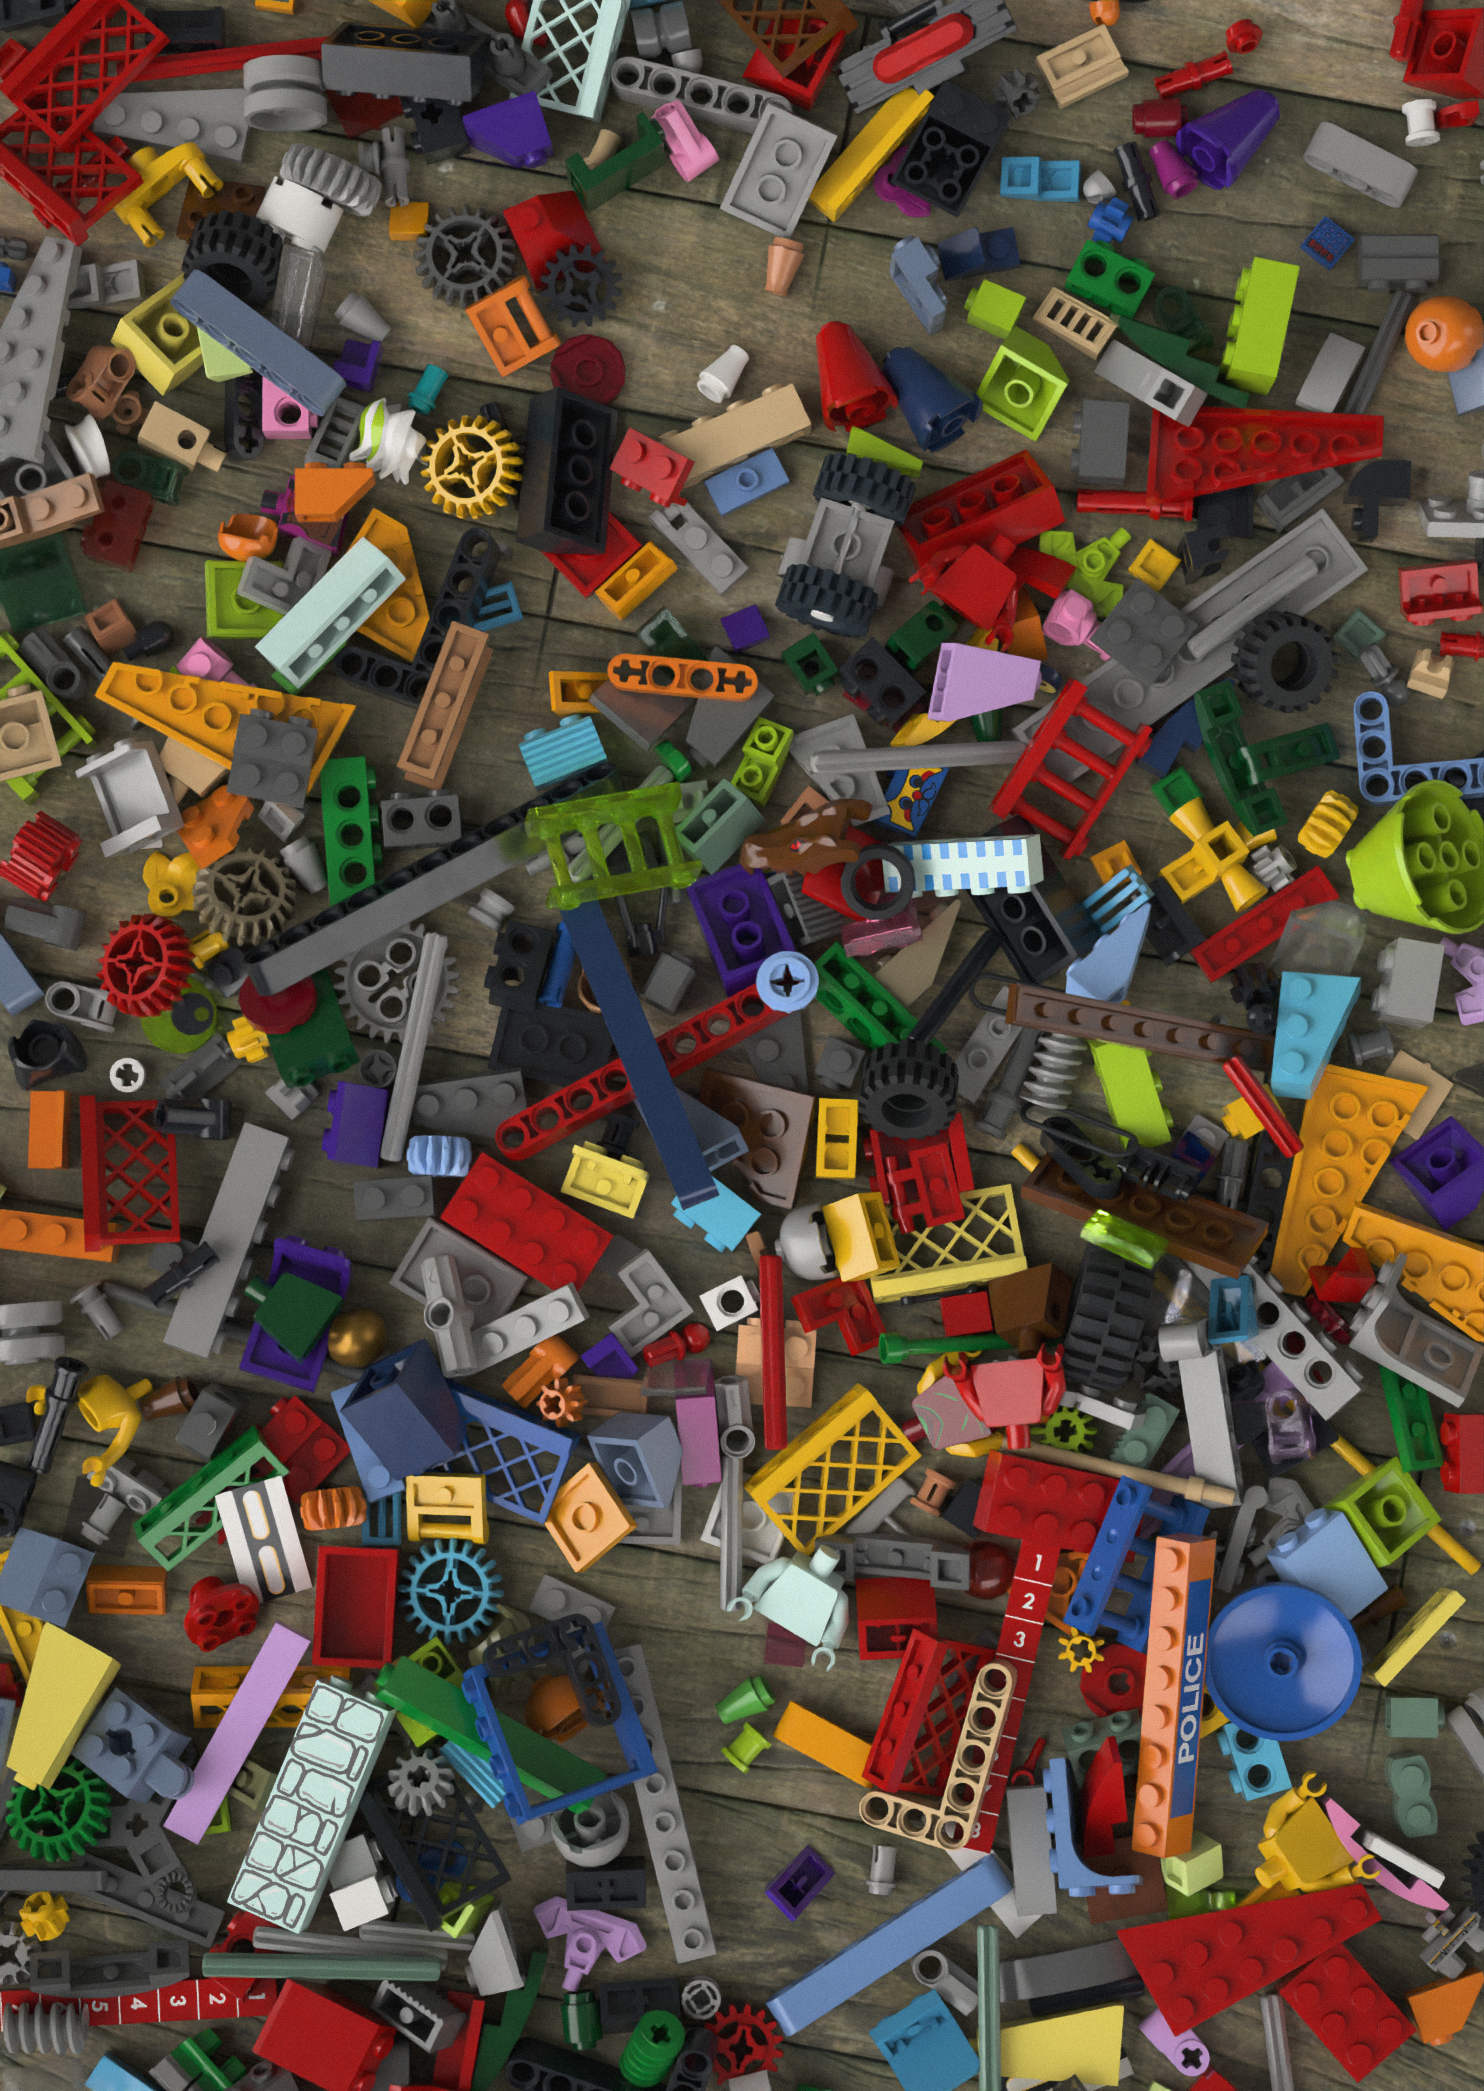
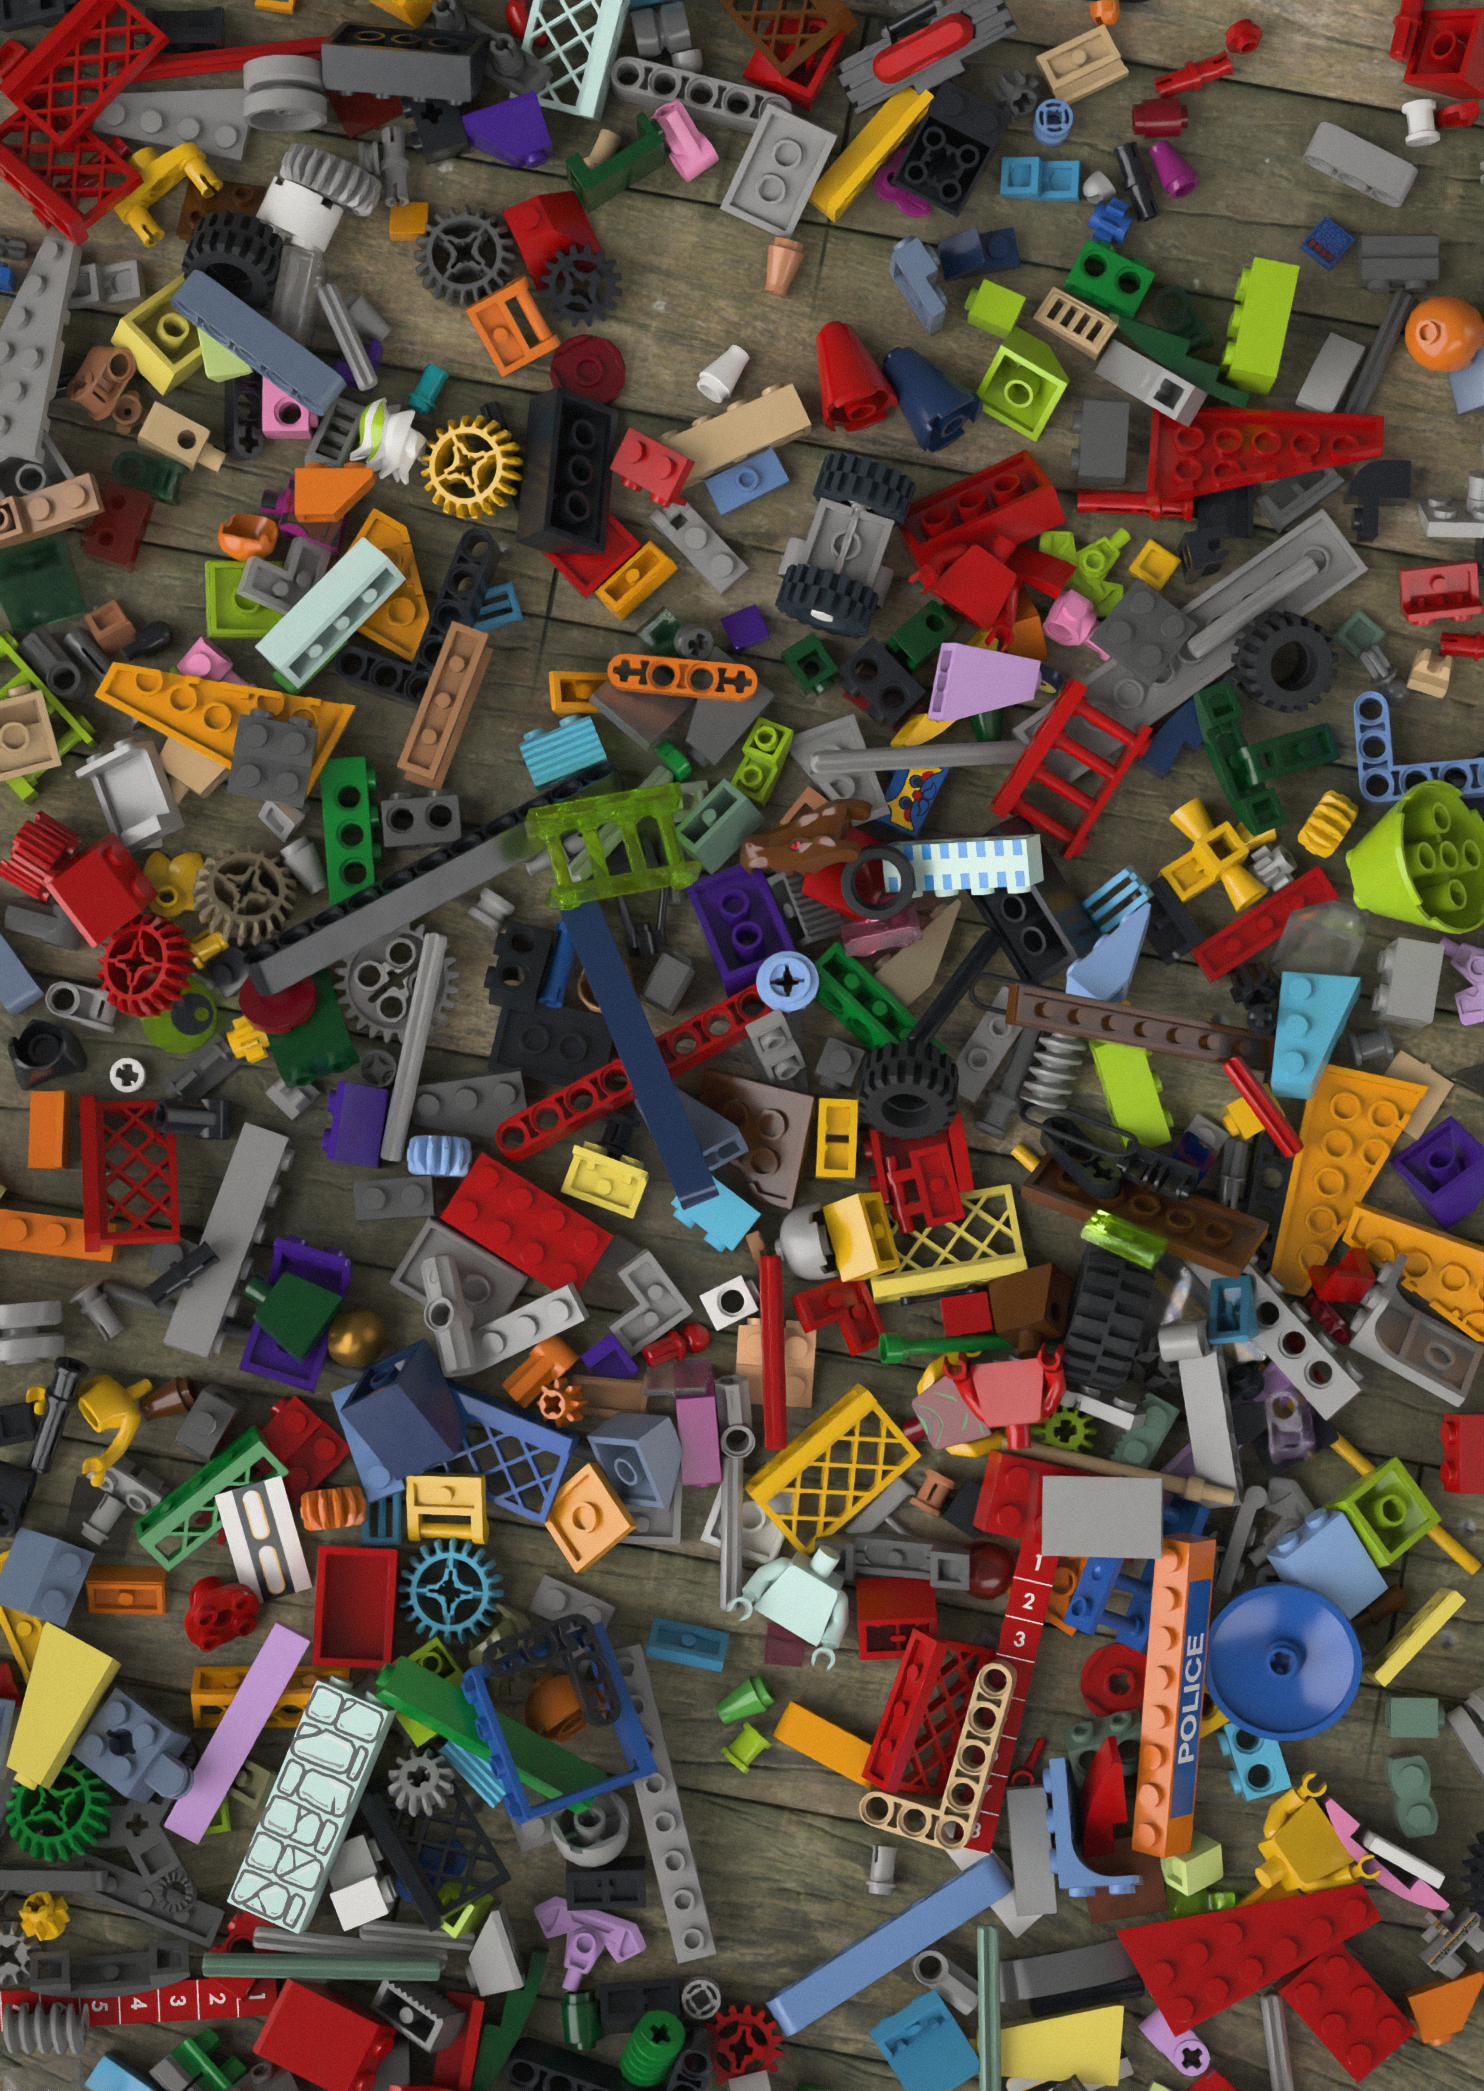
(88, 447): white piece -> none
(102, 889): none -> red slope
(213, 825): orange plate -> none
(347, 337): none -> light grey axle
(687, 1644): none -> dark azure plate
(691, 632): none -> dark grey bush
(775, 1046): none -> light grey slope
(798, 1882): dark purple slope -> none
(867, 445): lime slope -> none
(1052, 130): none -> medium blue wheel
(1086, 1658): yellow gear -> none
(1102, 1517): none -> light grey tile
(1112, 861): light orange tile -> none
(1175, 790): green tile -> none
(1228, 137): dark purple cone -> none
(1411, 1422): green plate -> none

